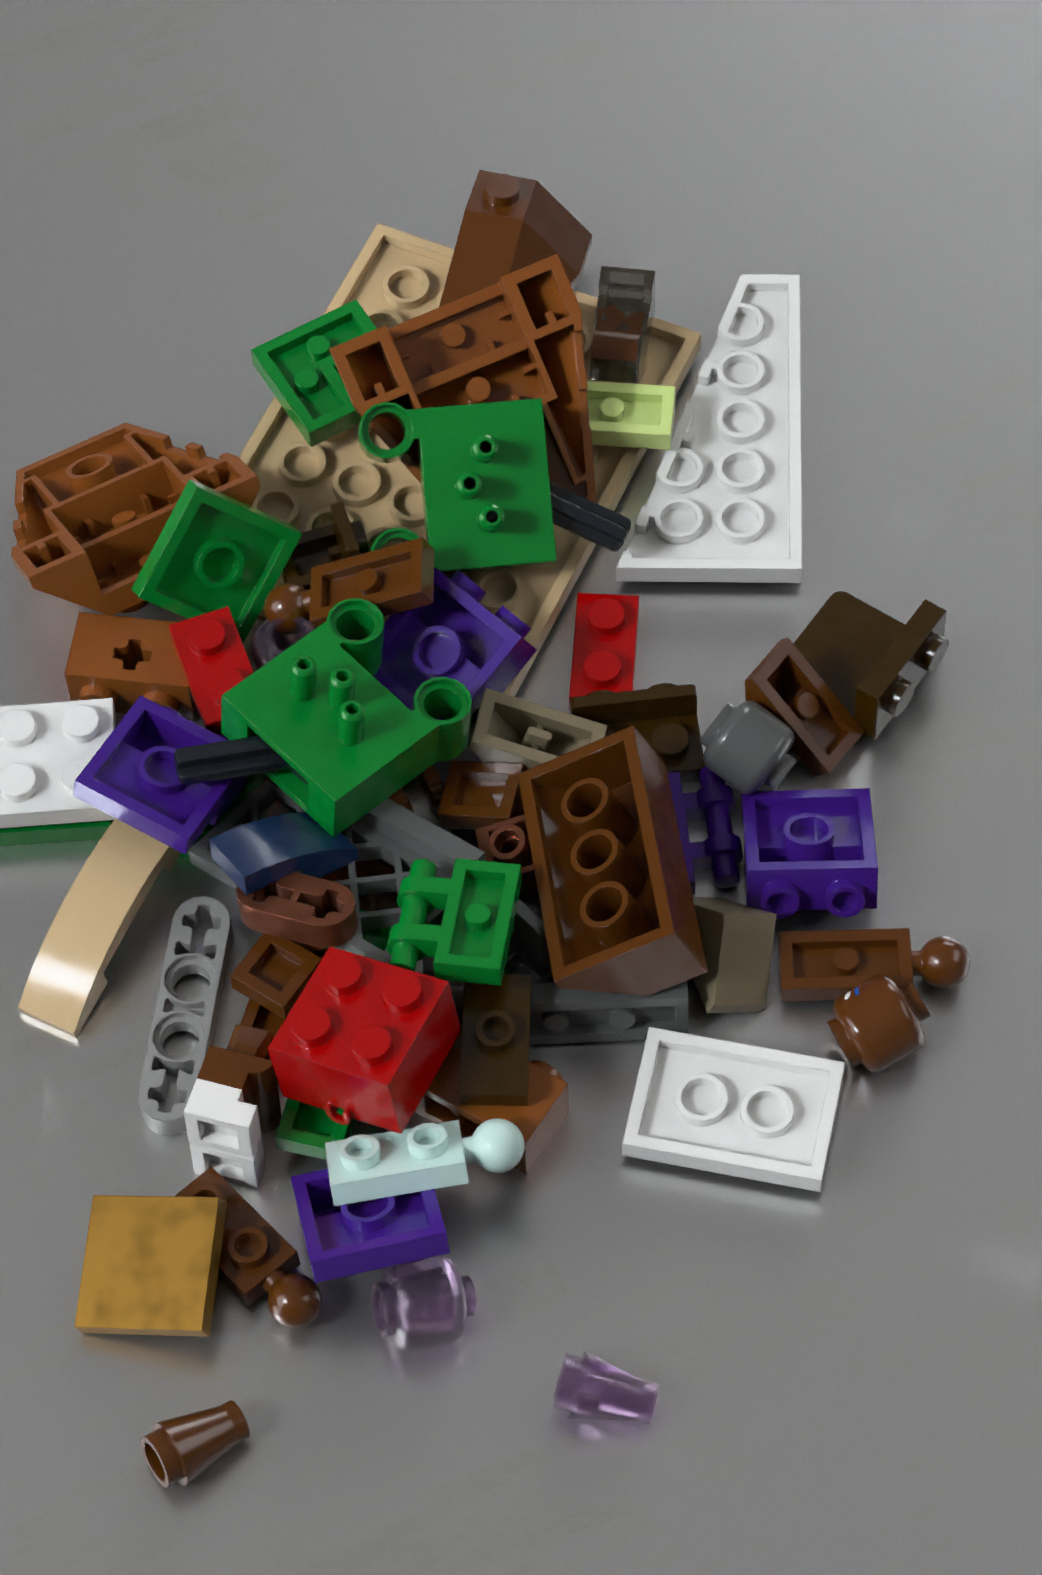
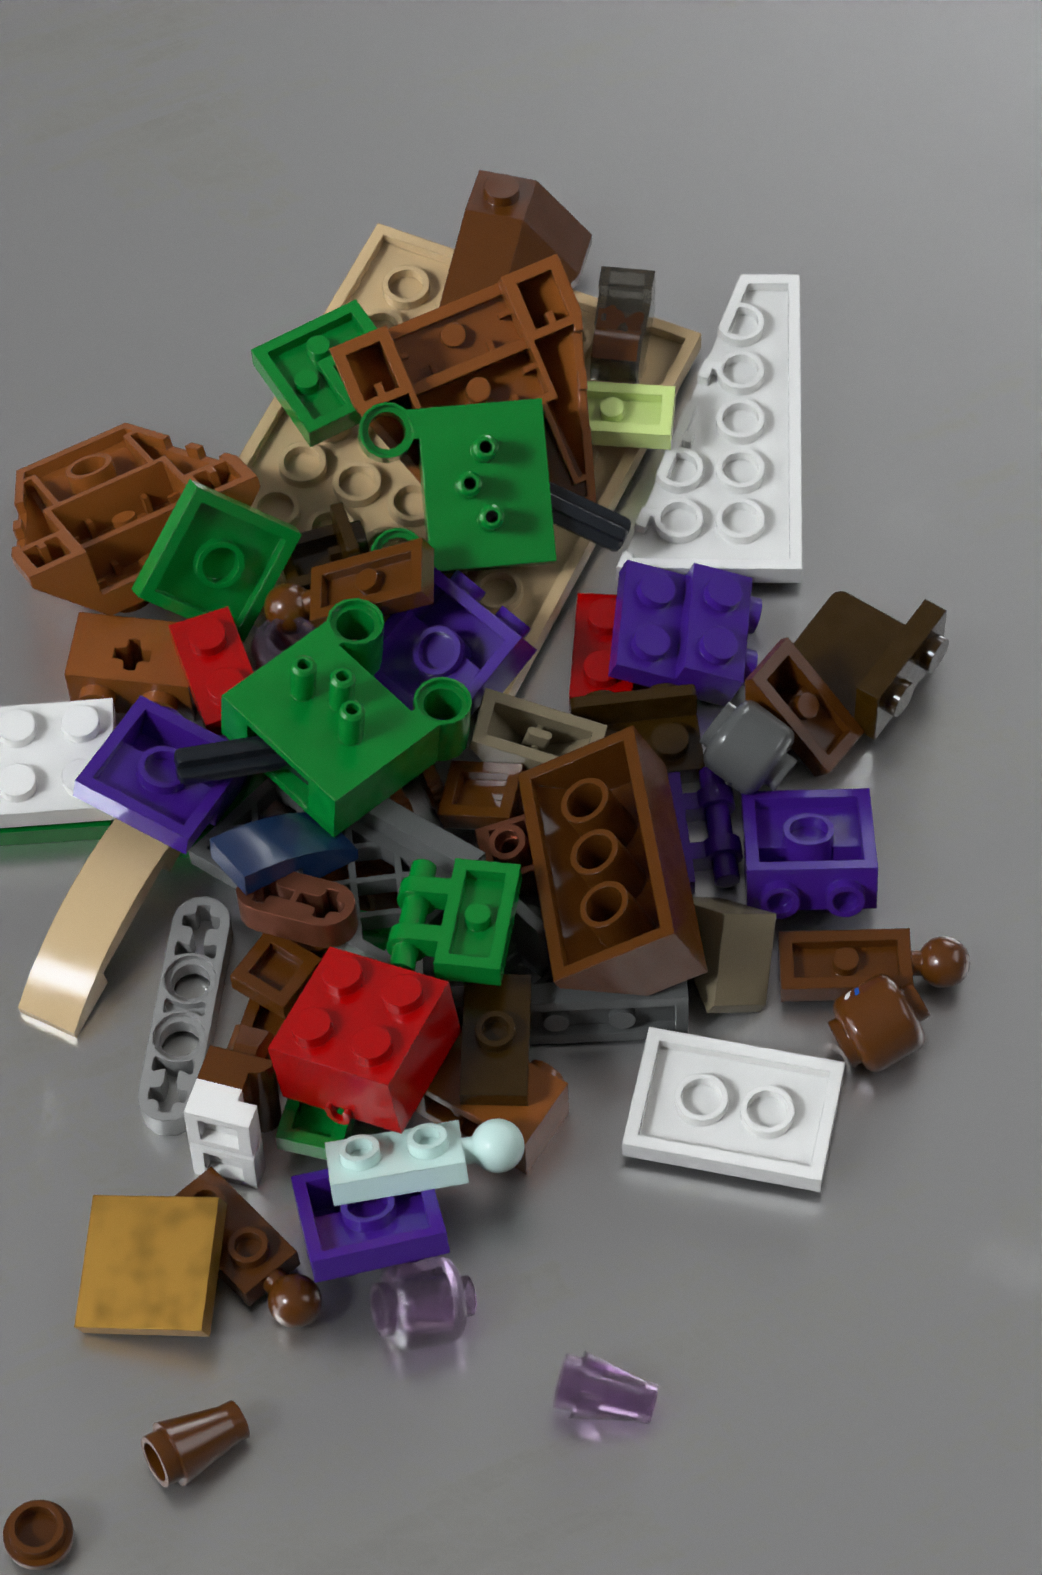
(38, 1534): none -> reddish brown plate
(684, 629): none -> dark purple plate

